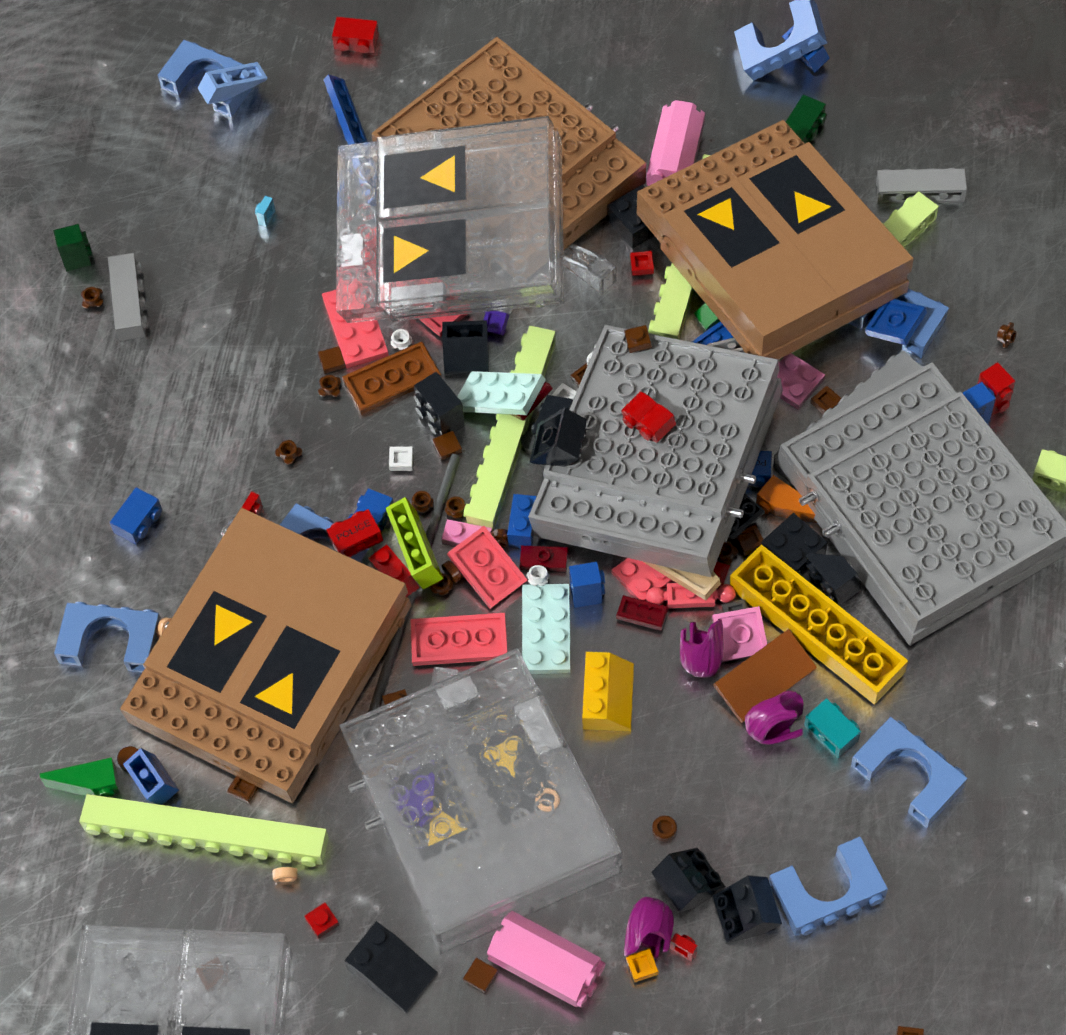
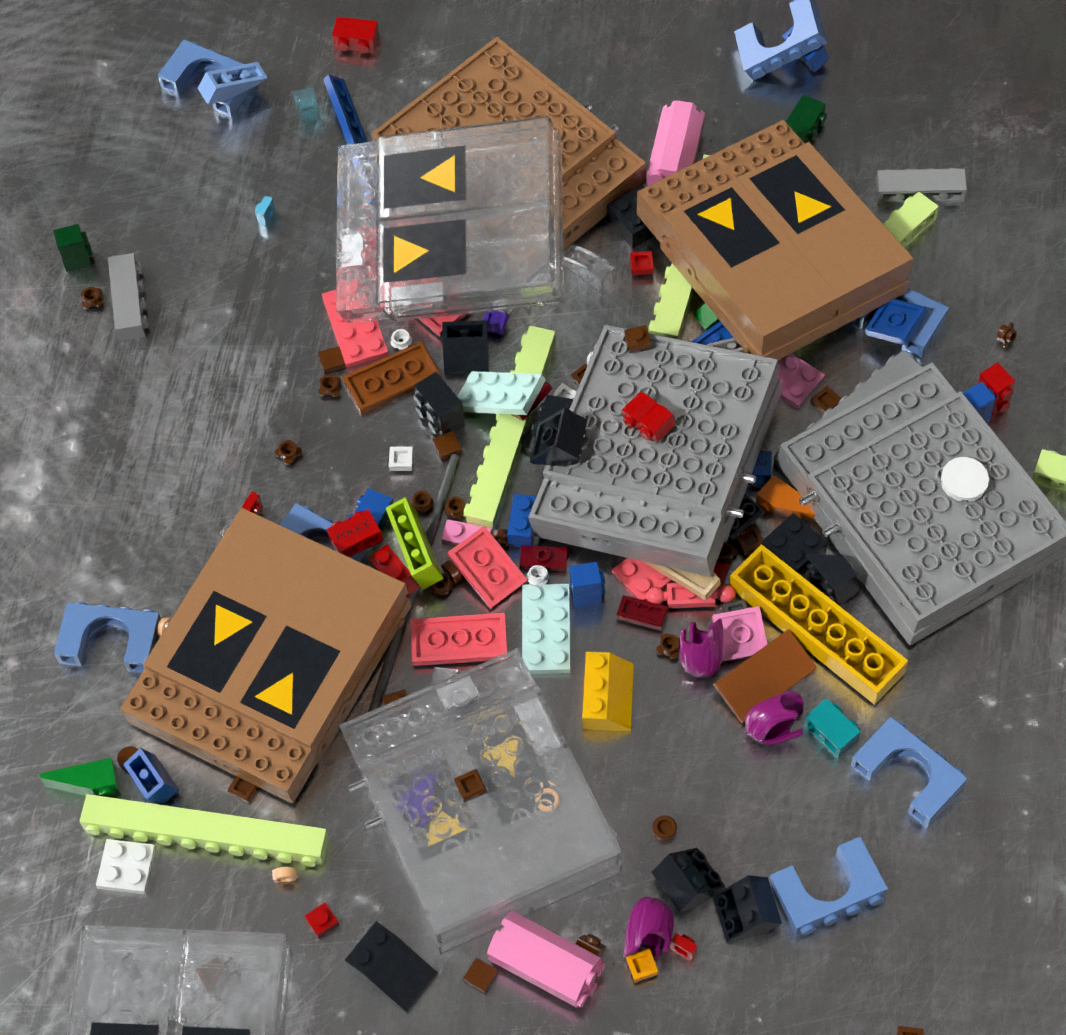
(126, 866): none -> white plate
(136, 516): blue brick -> none
(306, 105): none -> clear light blue brick
(470, 785): none -> reddish brown tile
(592, 944): none -> reddish brown plate
(669, 639): none -> reddish brown plate
(964, 479): none -> white tile

